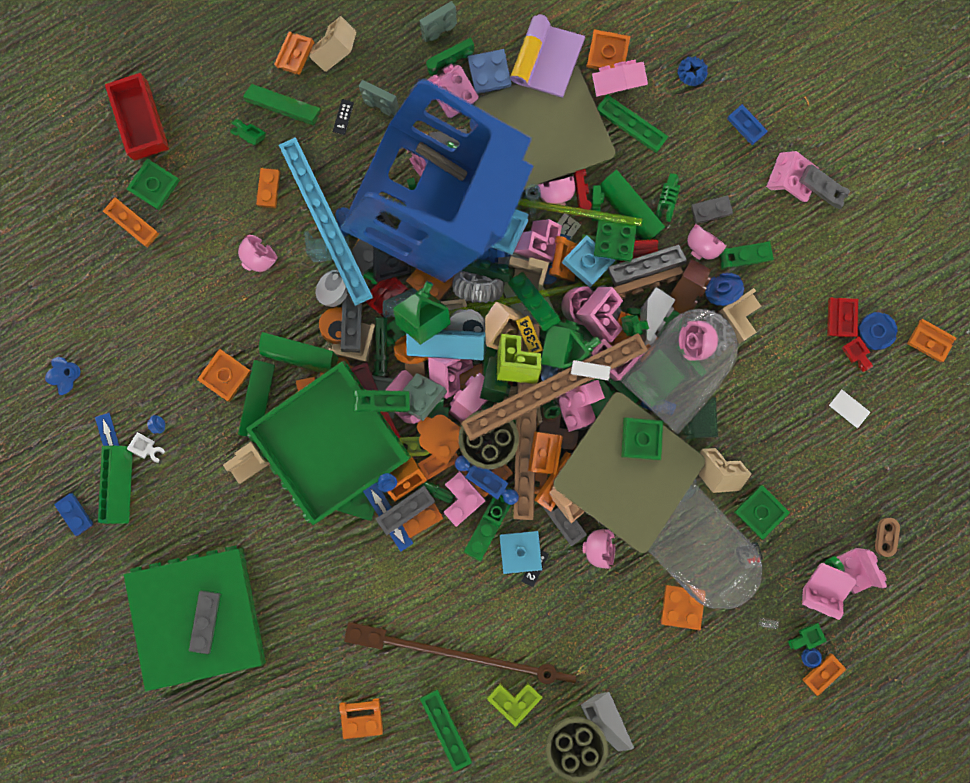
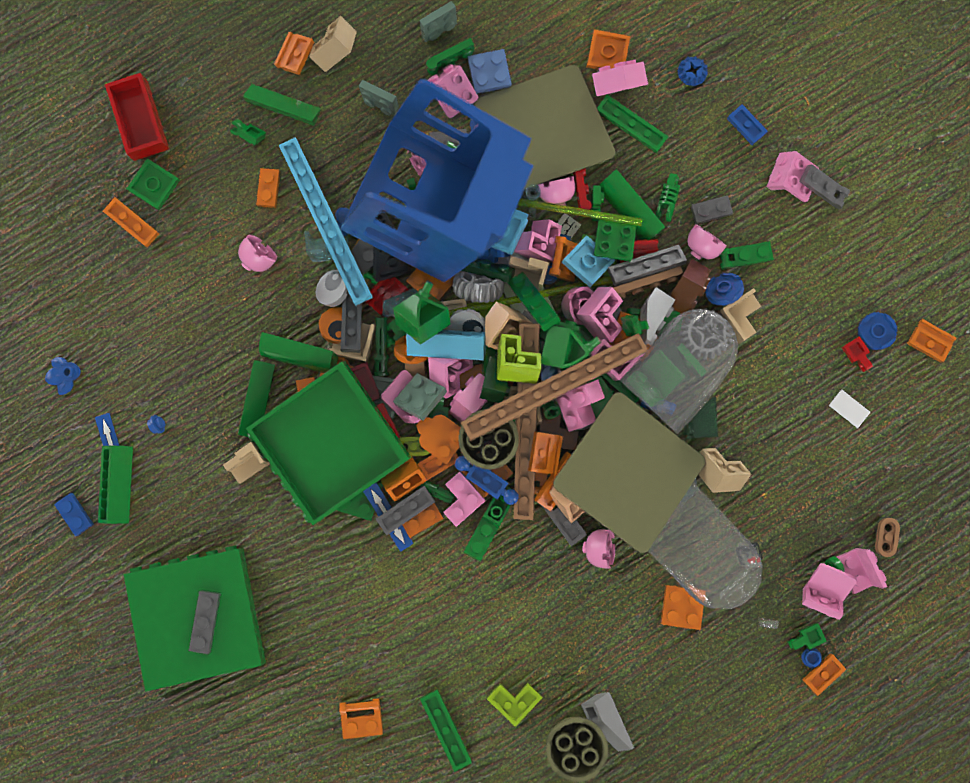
(143, 446): white plate -> none
(224, 375): orange plate -> none
(343, 117): black sticker -> none
(376, 638): reddish brown bar -> none
(382, 401): green plate -> none
(387, 482): blue plate -> none
(441, 161): dark tan axle -> none
(520, 552): medium azure plate -> none
(529, 335): yellow sticker -> none
(531, 576): black sticker -> none
(547, 57): lavender door -> none
(590, 370): white sticker -> none
(642, 438): green tile -> none
(698, 340): bright pink cylinder -> none
(761, 512): green plate -> none
(842, 317): red plate -> none

